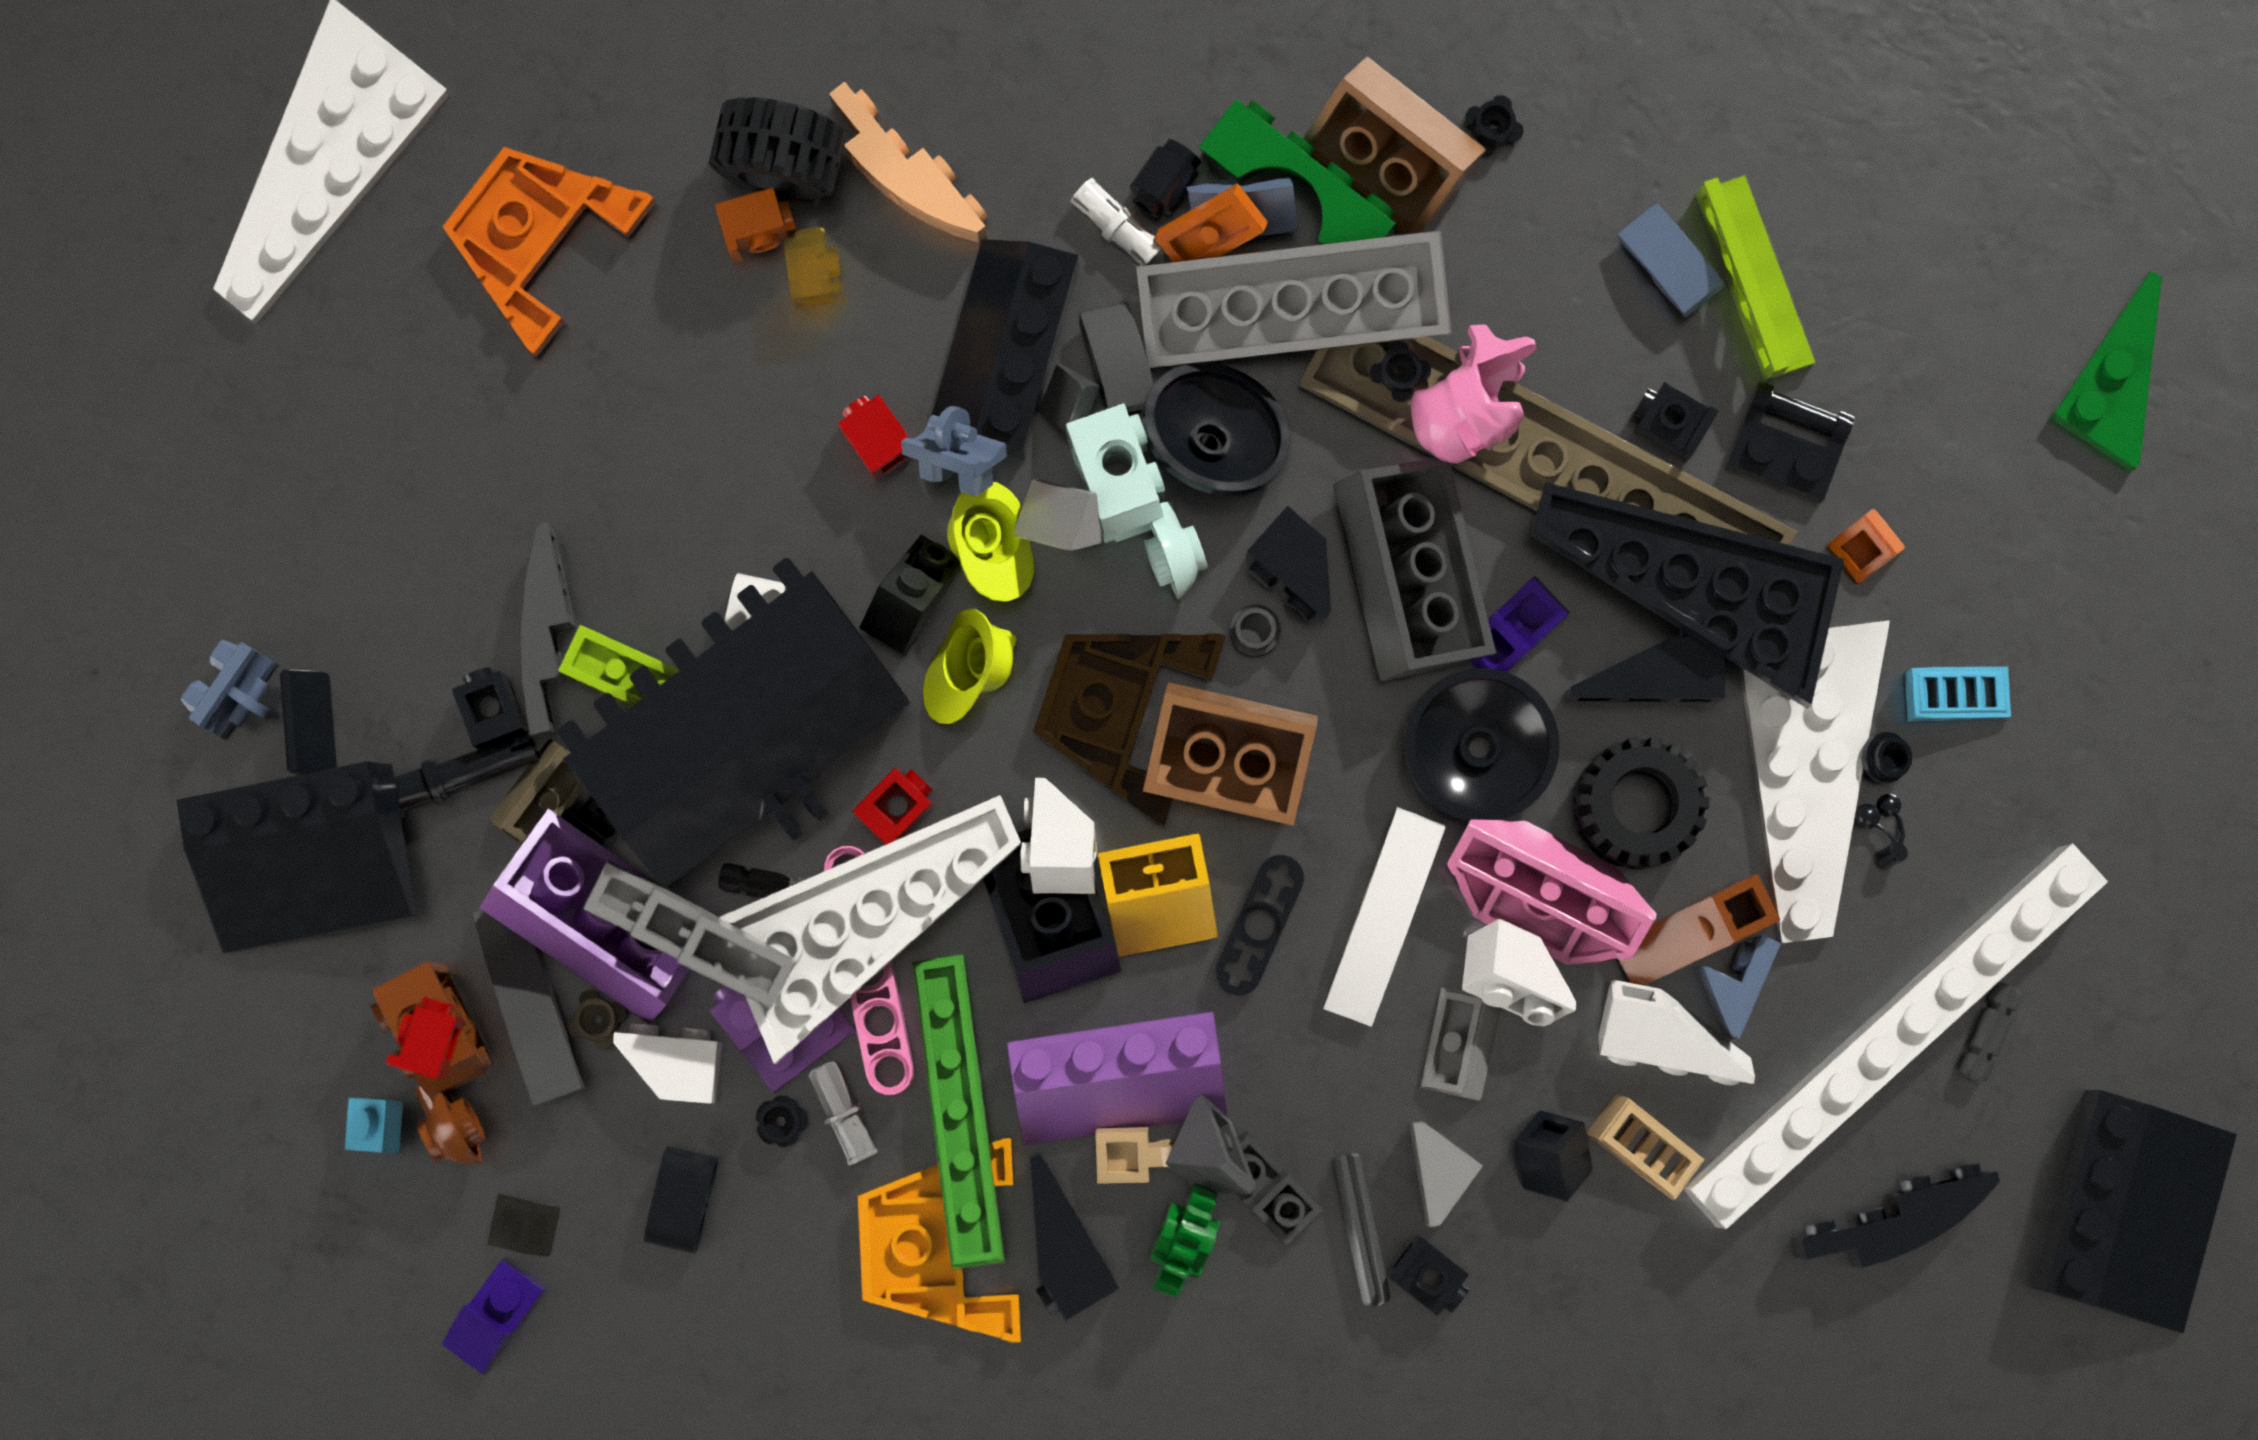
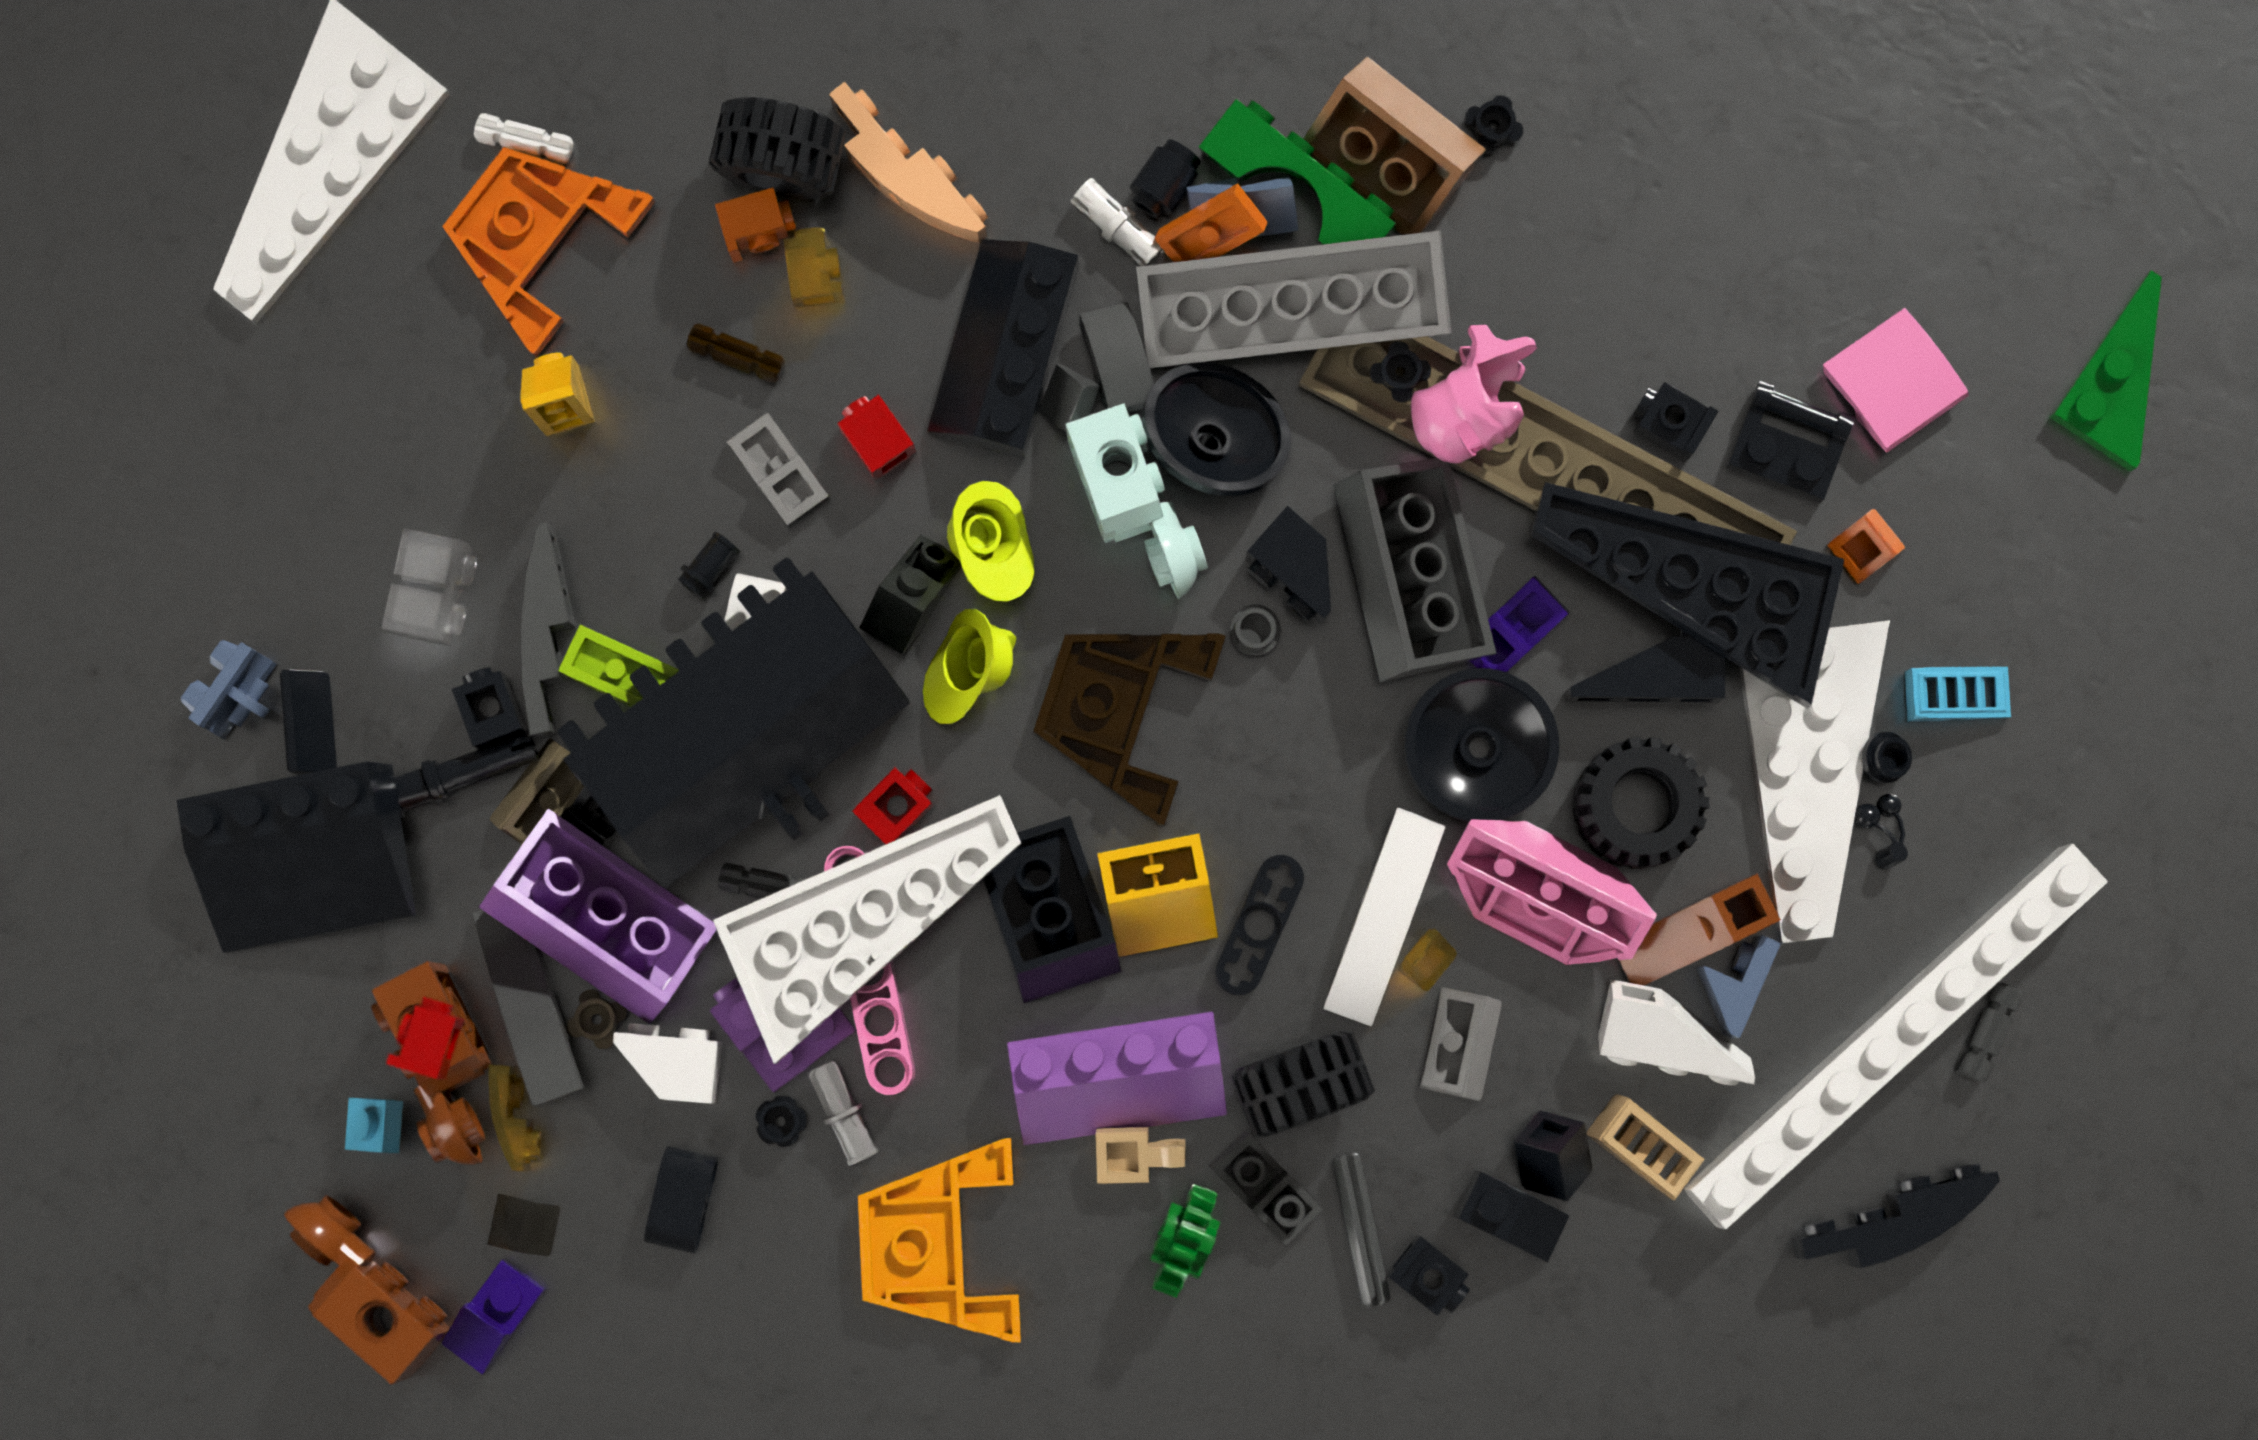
(359, 1289): none -> dark orange brick
(435, 563): none -> clear piece
(515, 1135): none -> clear yellow slope
(523, 138): none -> white axle
(555, 394): none -> yellow slope
(689, 934): light grey slope -> none
(708, 565): none -> black pin
(735, 352): none -> dark brown axle
(777, 468): none -> light grey slope
(954, 446): sand blue hips -> none
(958, 1112): bright green tile -> none
(1059, 516): light grey slope -> none
(1061, 844): white slope -> none
(1067, 1258): black slope -> none
(1210, 1151): dark grey slope -> none
(1230, 753): medium nougat slope -> none
(1303, 1084): none -> black tyre
(1427, 959): none -> clear yellow slope
(1442, 1172): light grey slope -> none
(1511, 1215): none -> black slope
(1516, 973): white slope -> none
(1671, 259): sand blue slope -> none
(1754, 277): lime fence -> none
(1895, 380): none -> bright pink slope
(2134, 1210): black slope -> none

